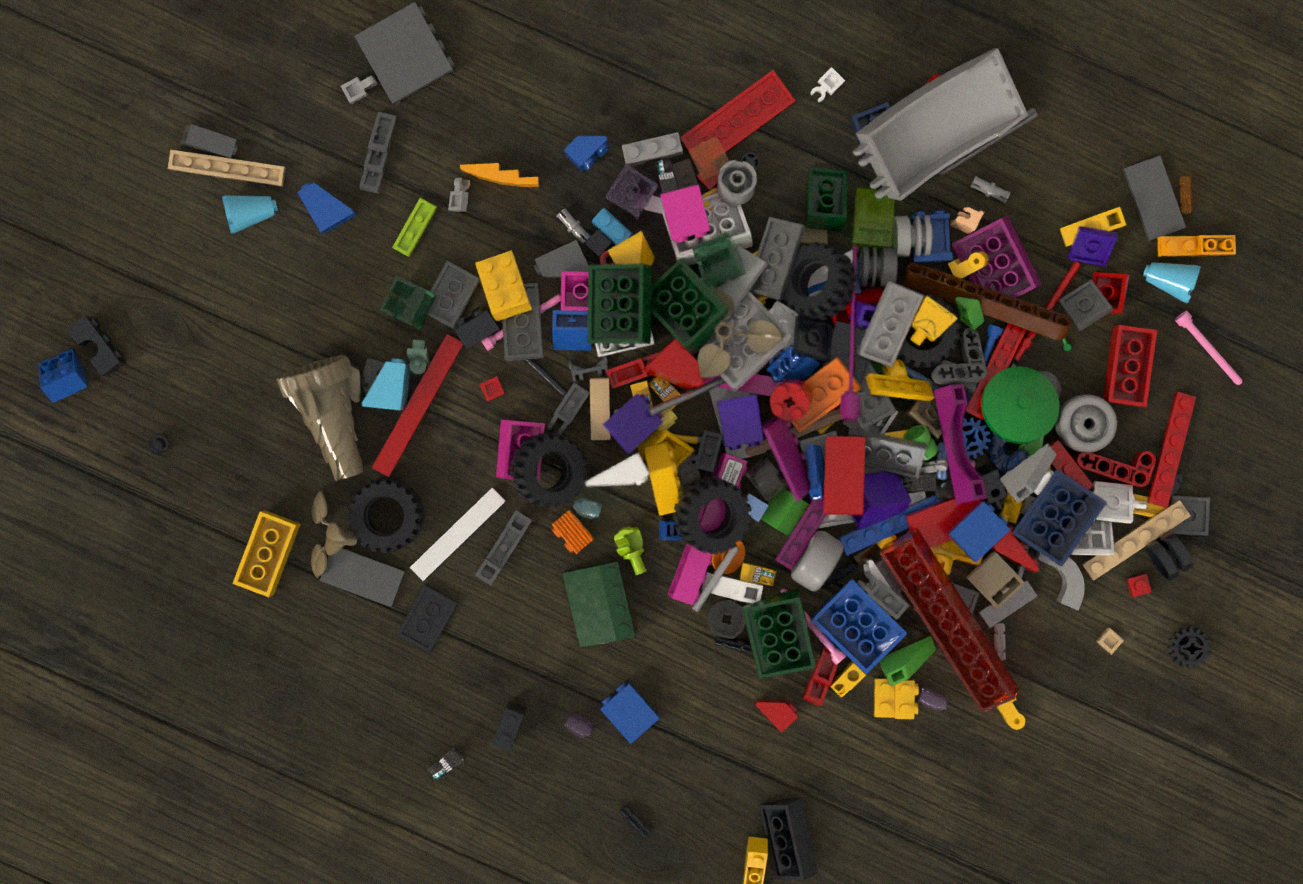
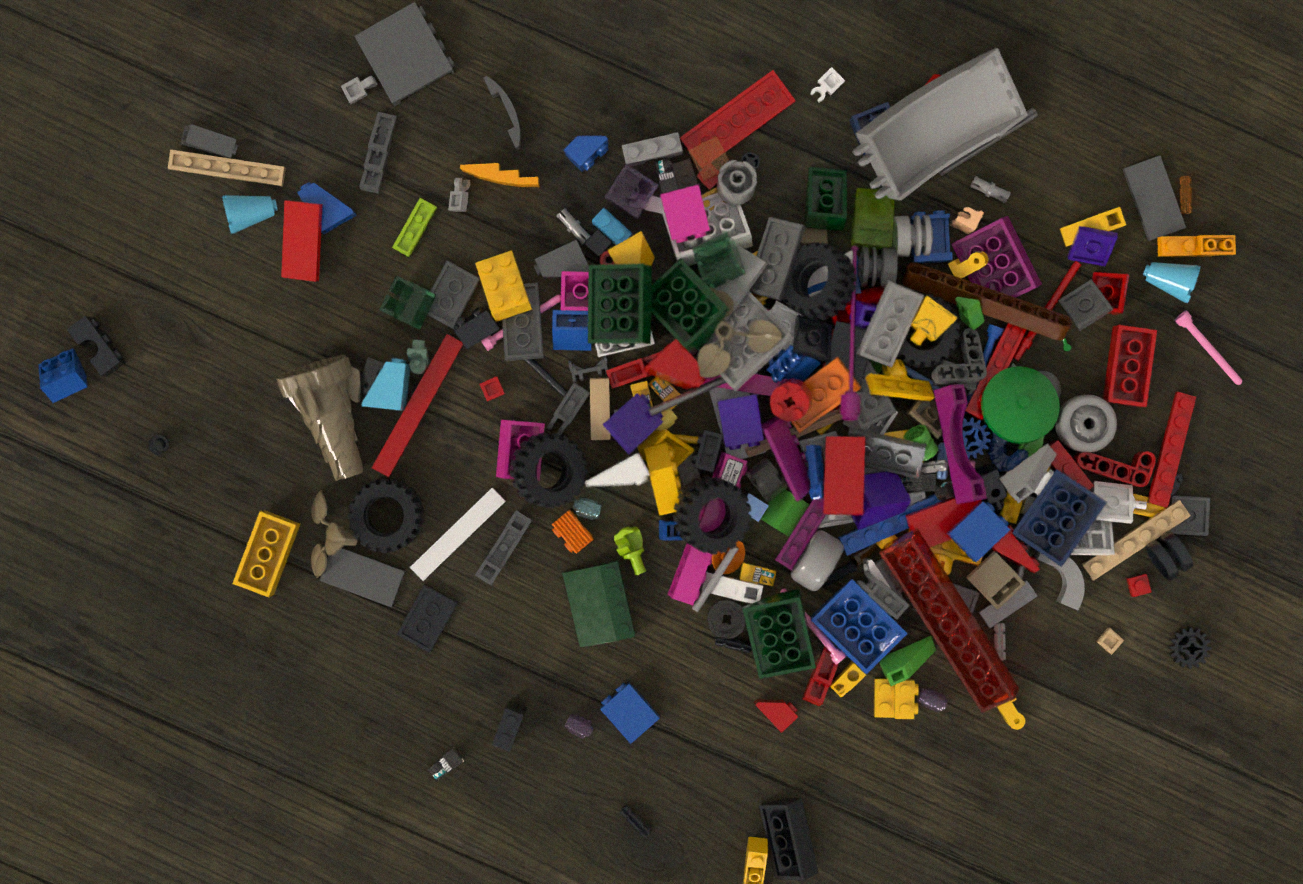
(301, 240): none -> red tile
(496, 90): none -> dark grey slope

